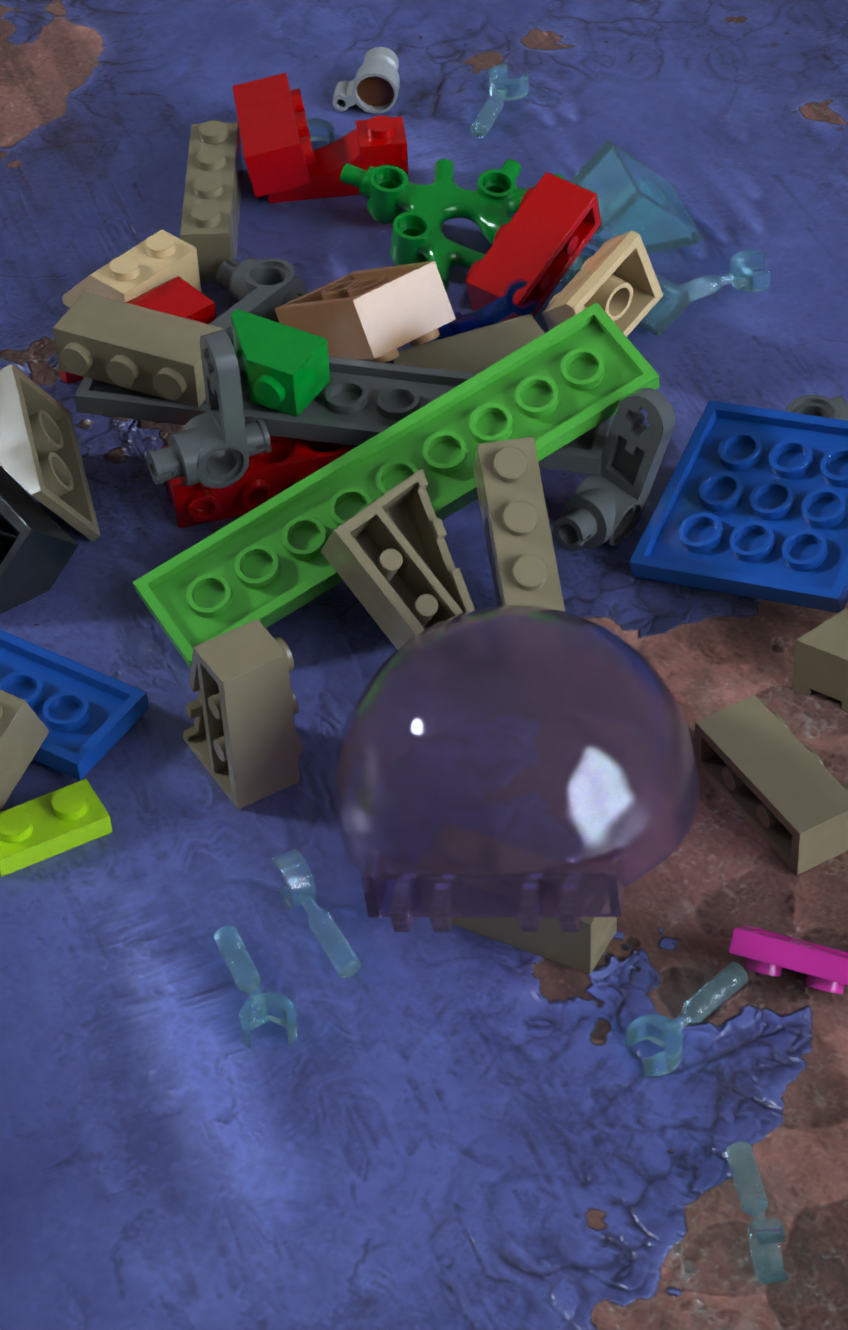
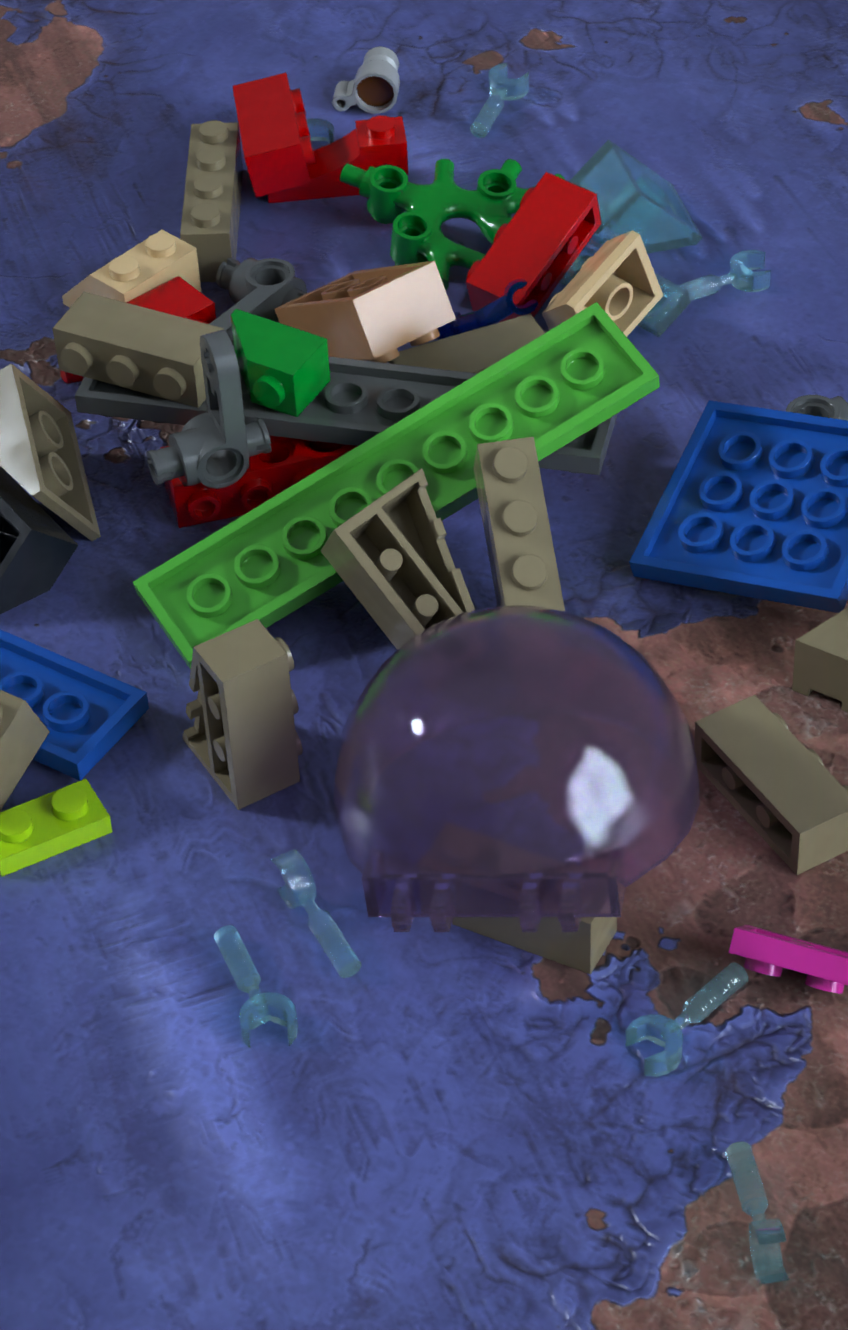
(612, 503): dark grey piece -> none

